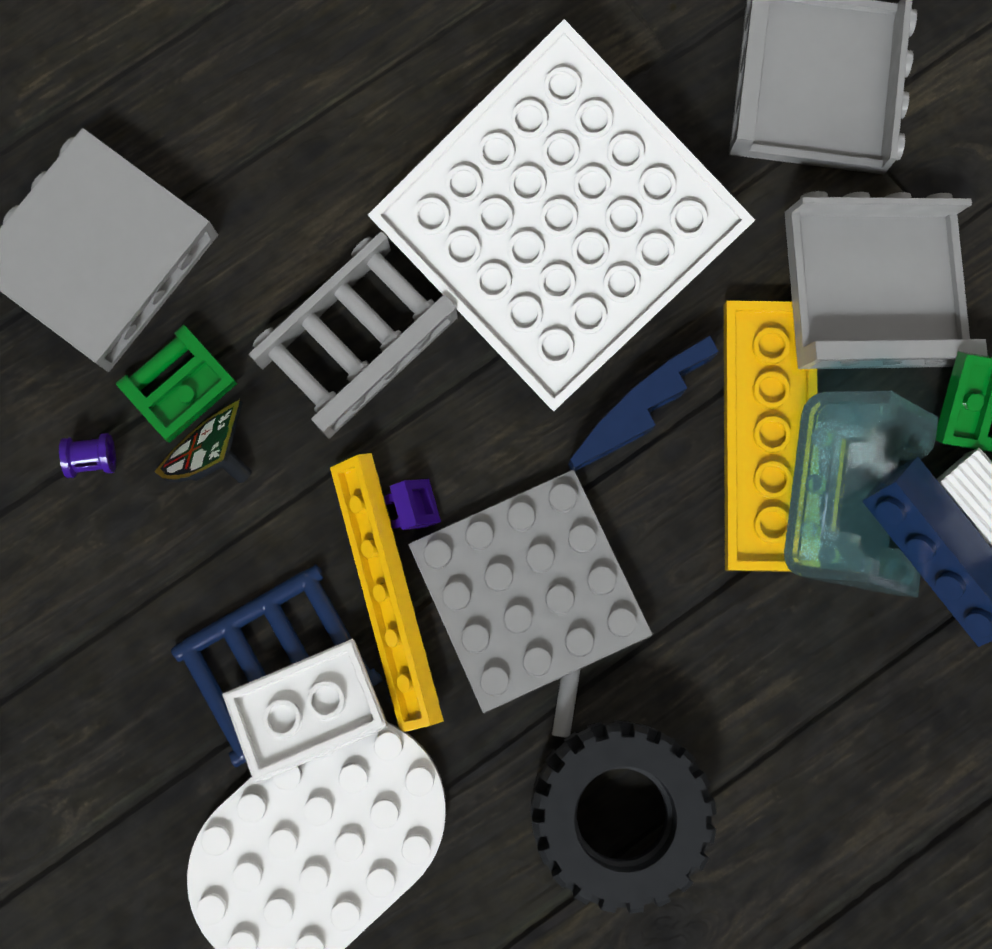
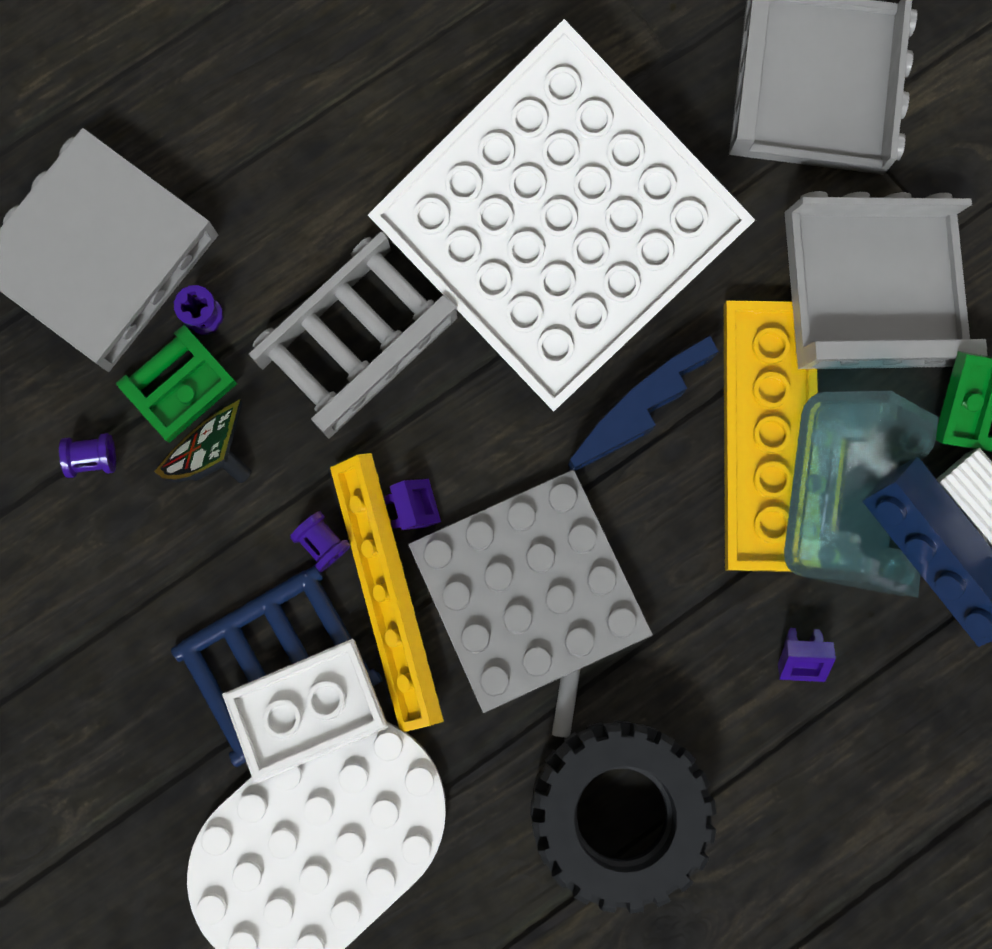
(186, 305): none -> dark purple bush
(320, 541): none -> dark purple bush
(806, 659): none -> dark purple tile

